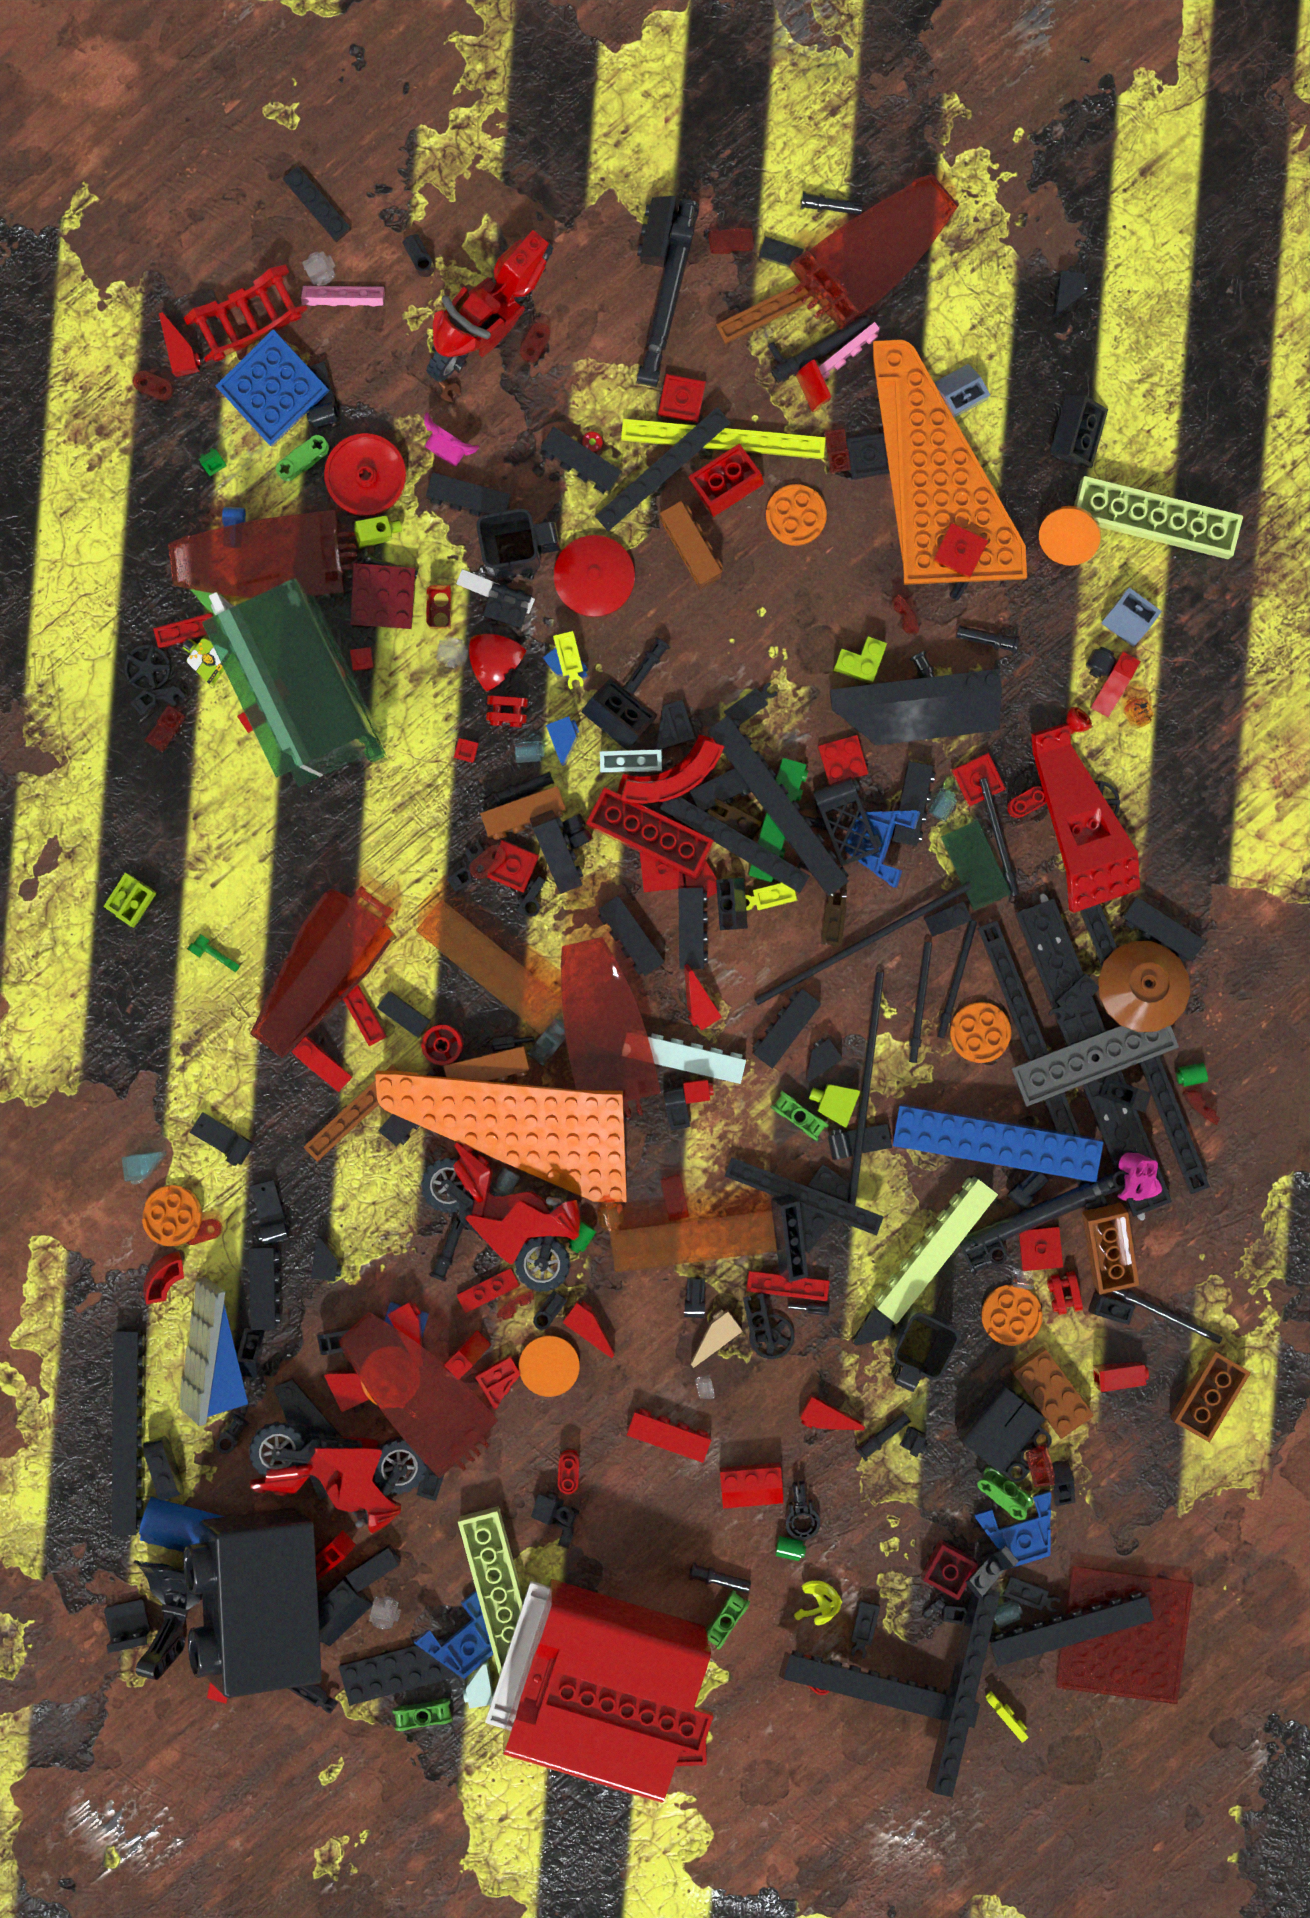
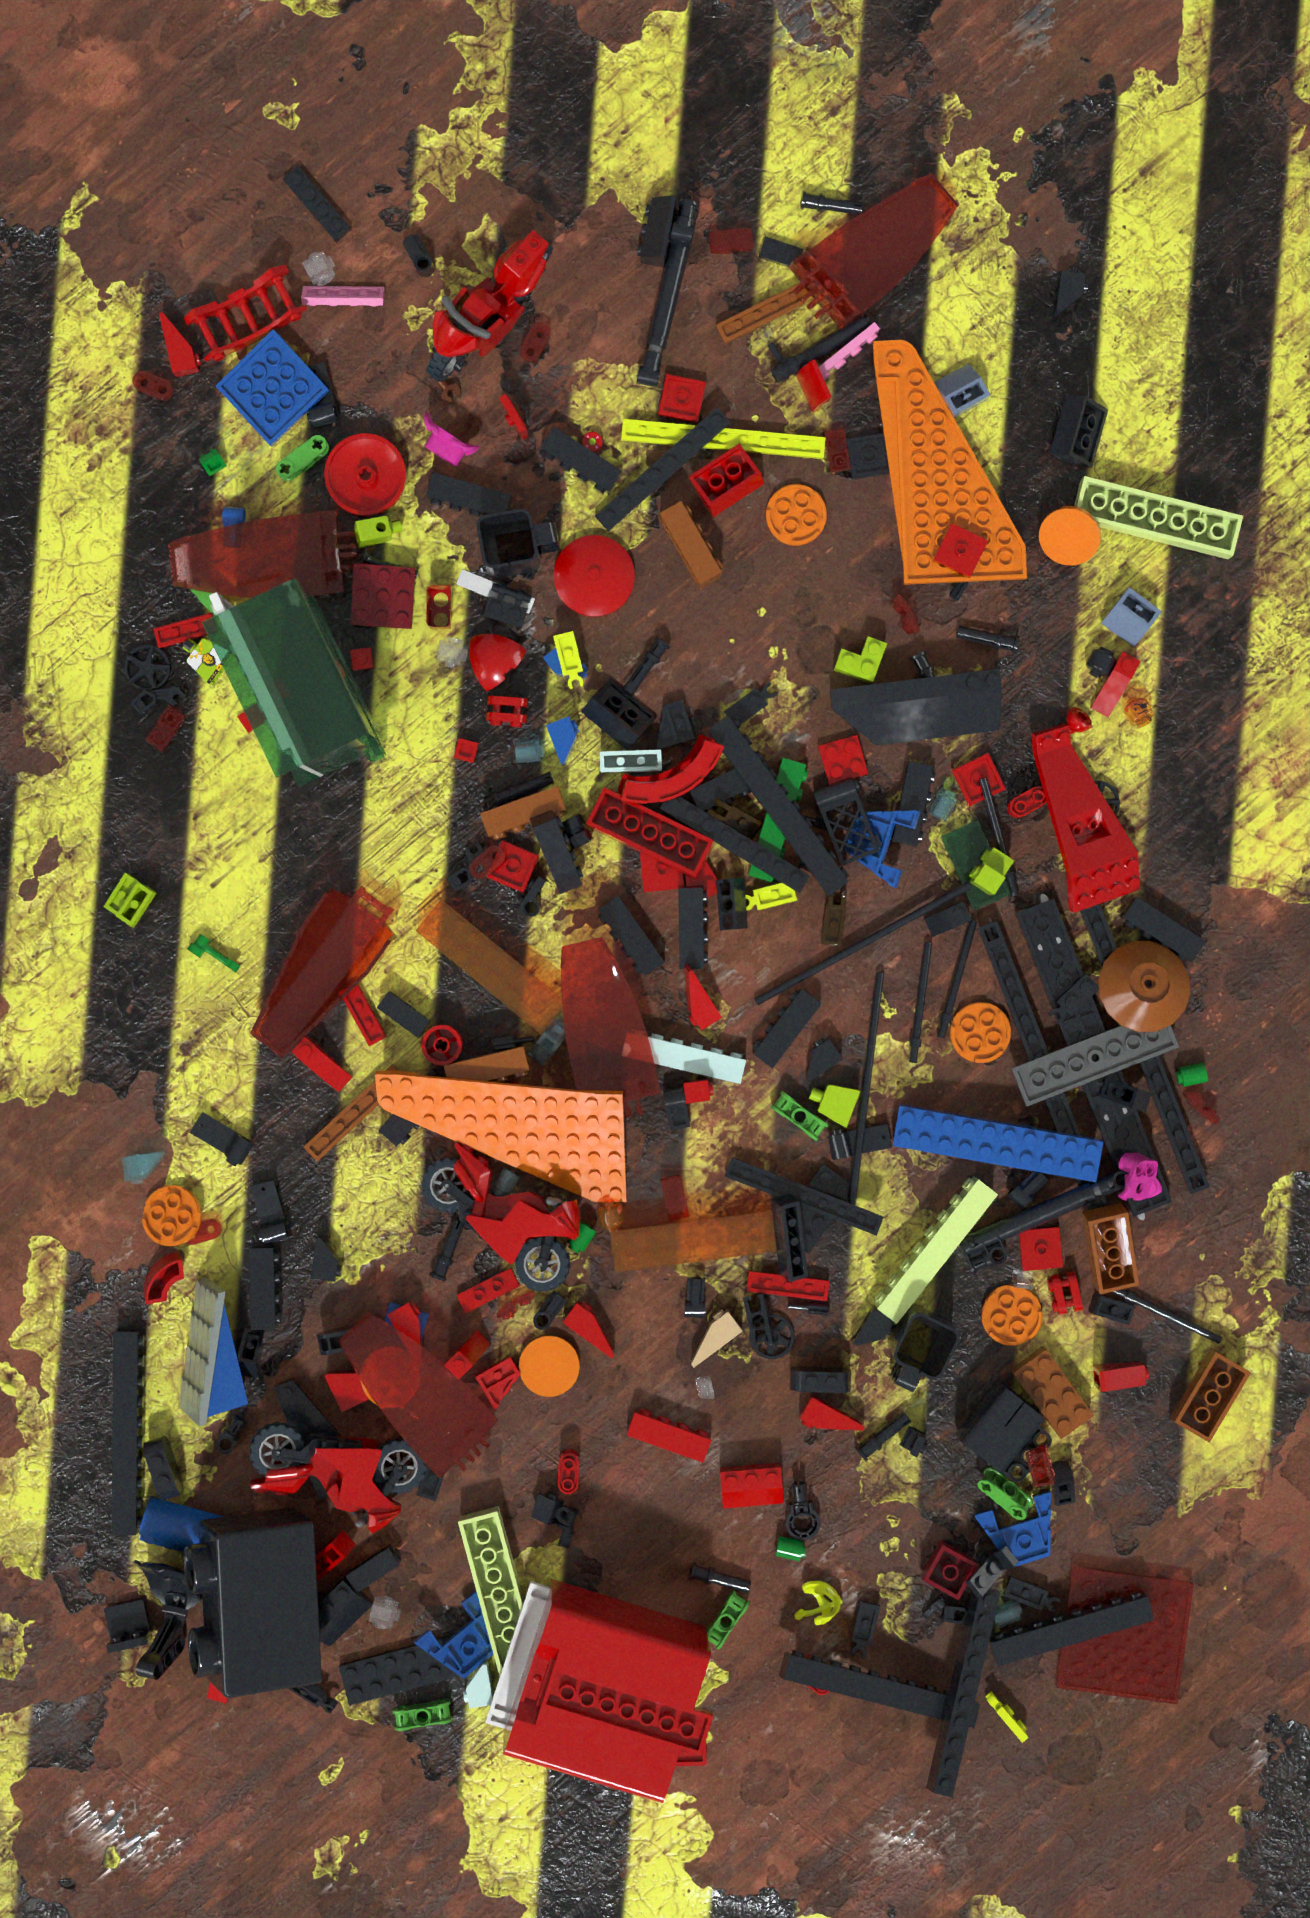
(513, 417): none -> red plate
(820, 1379): none -> black brick
(991, 871): none -> lime brick

